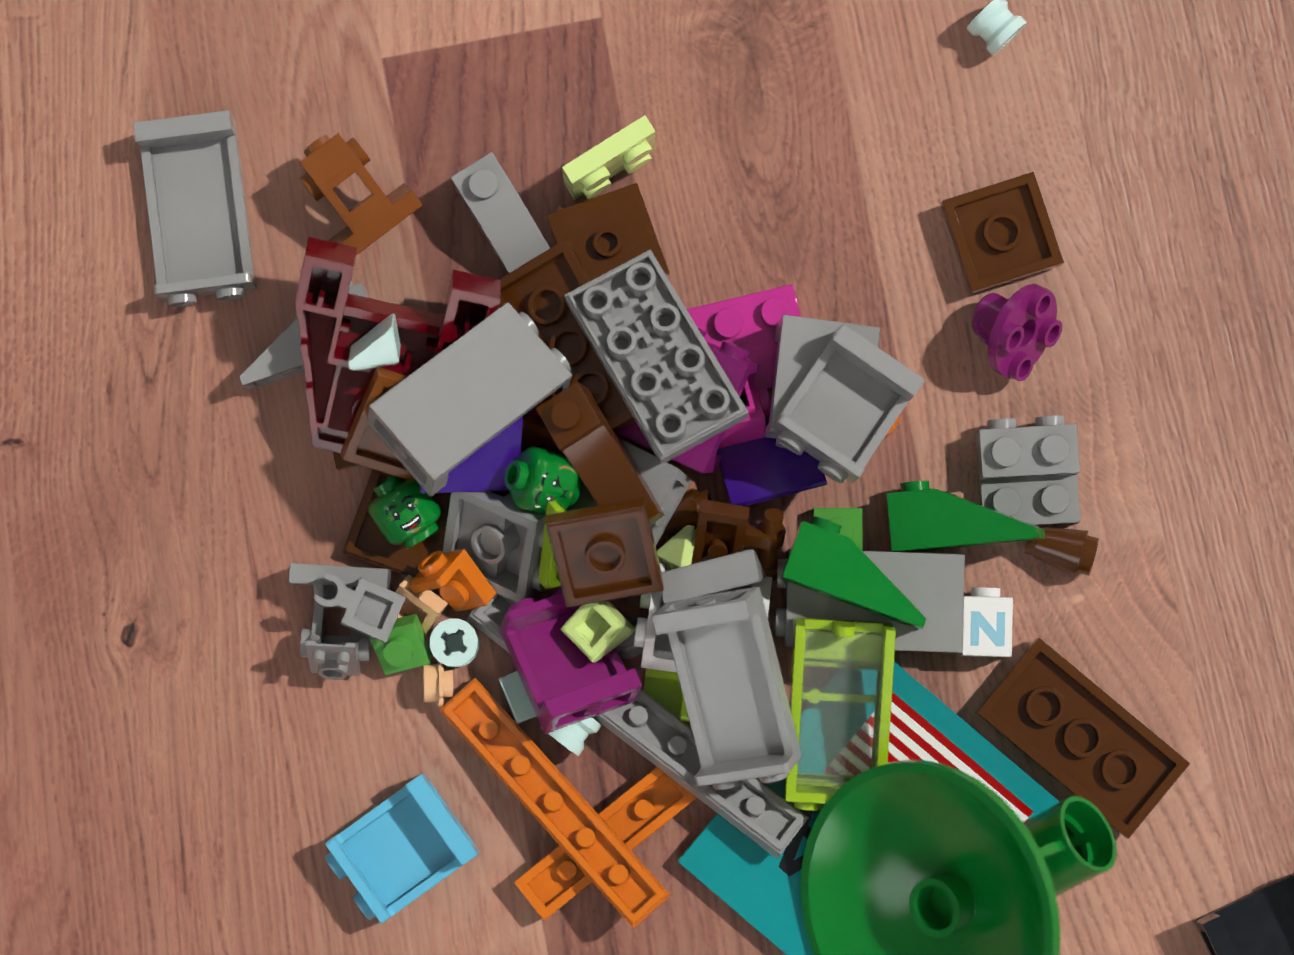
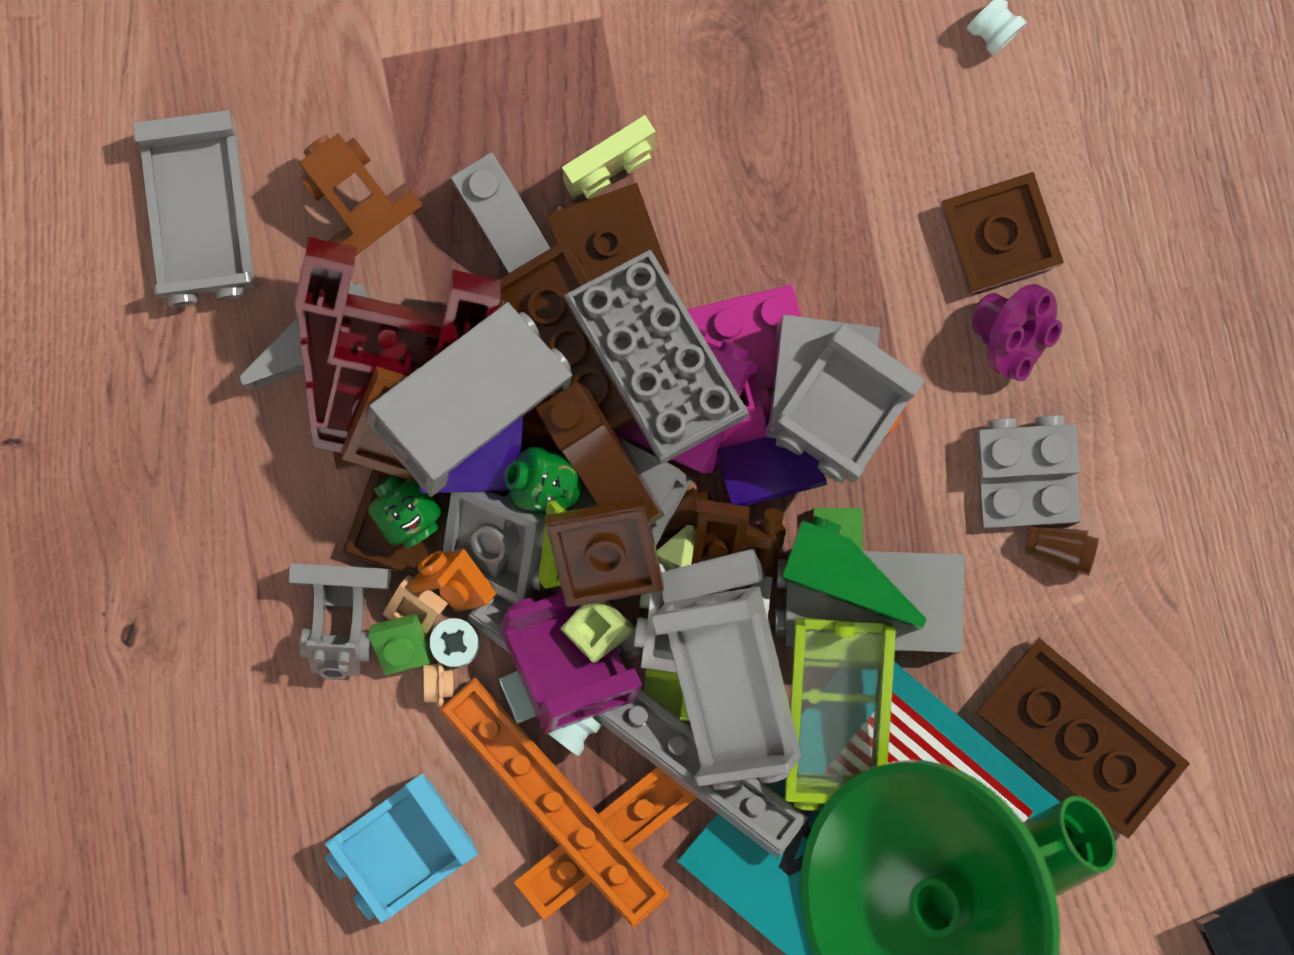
(368, 608): light grey plate -> none
(377, 347): light aqua slope -> none
(940, 520): green slope -> none
(987, 624): white brick -> none

